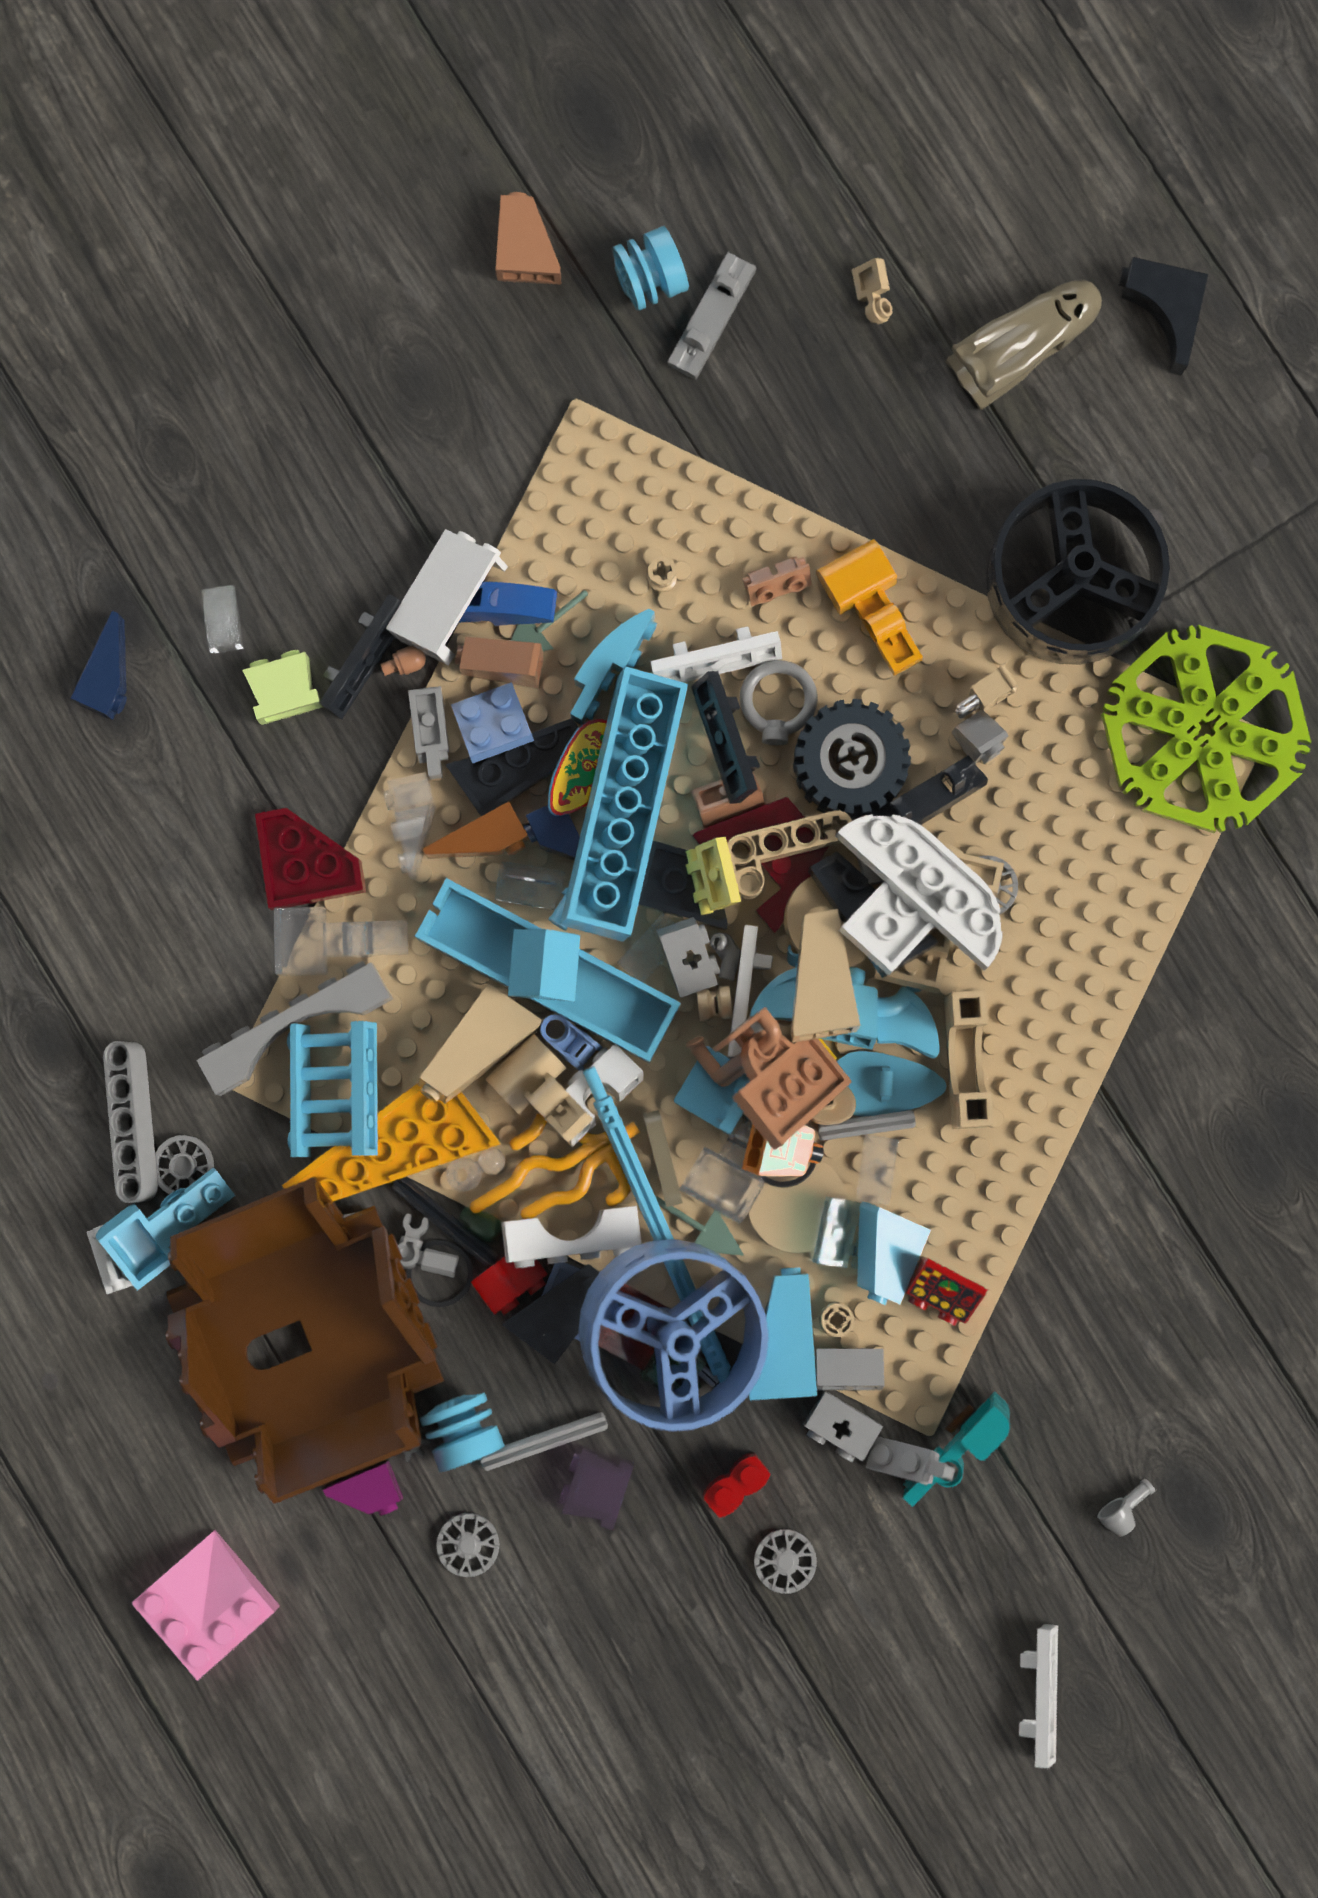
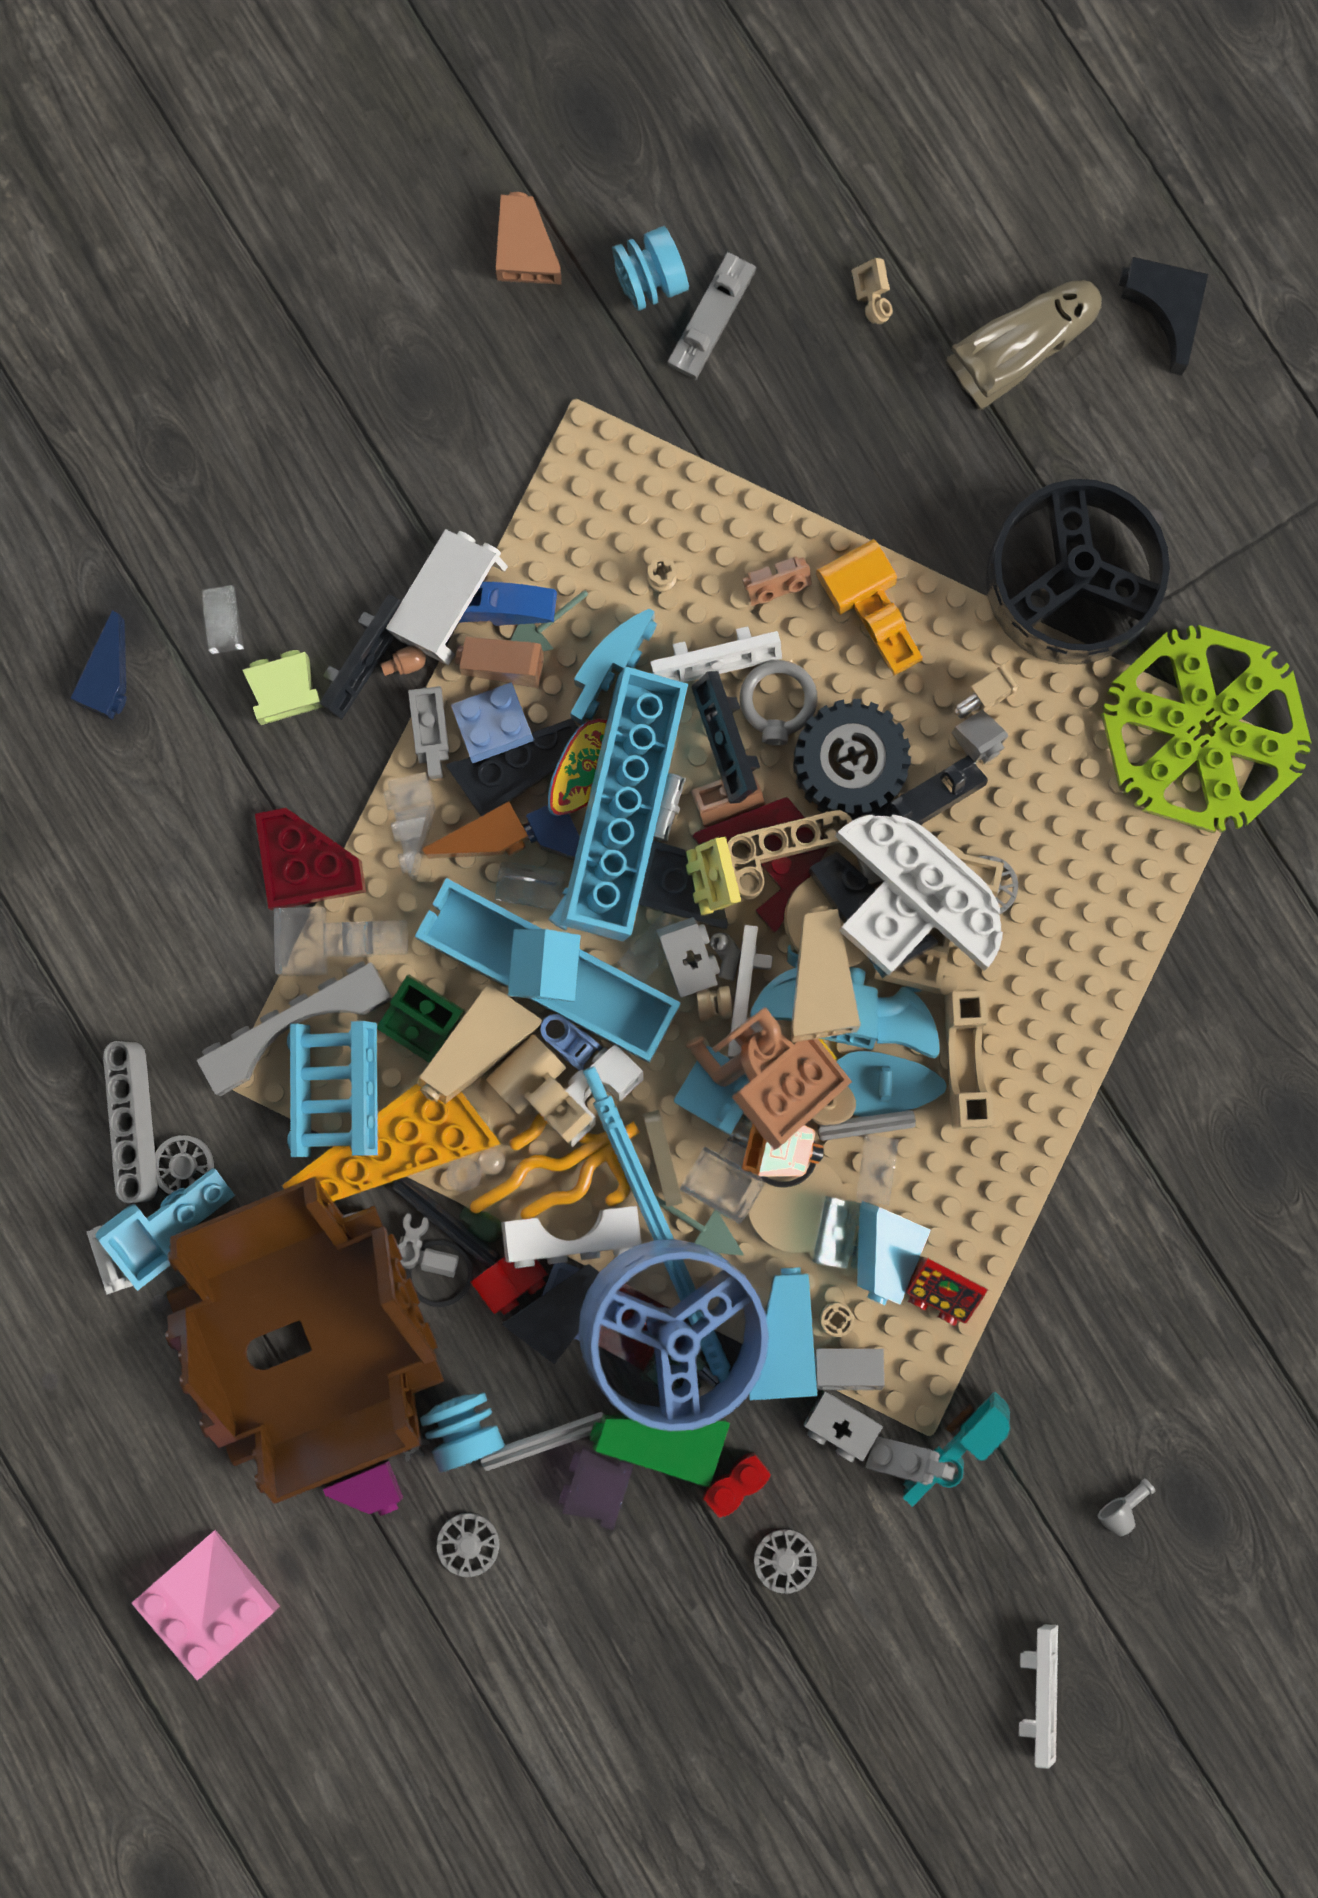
(420, 1018): none -> dark green brick
(669, 806): none -> light grey pin
(679, 1453): none -> green slope

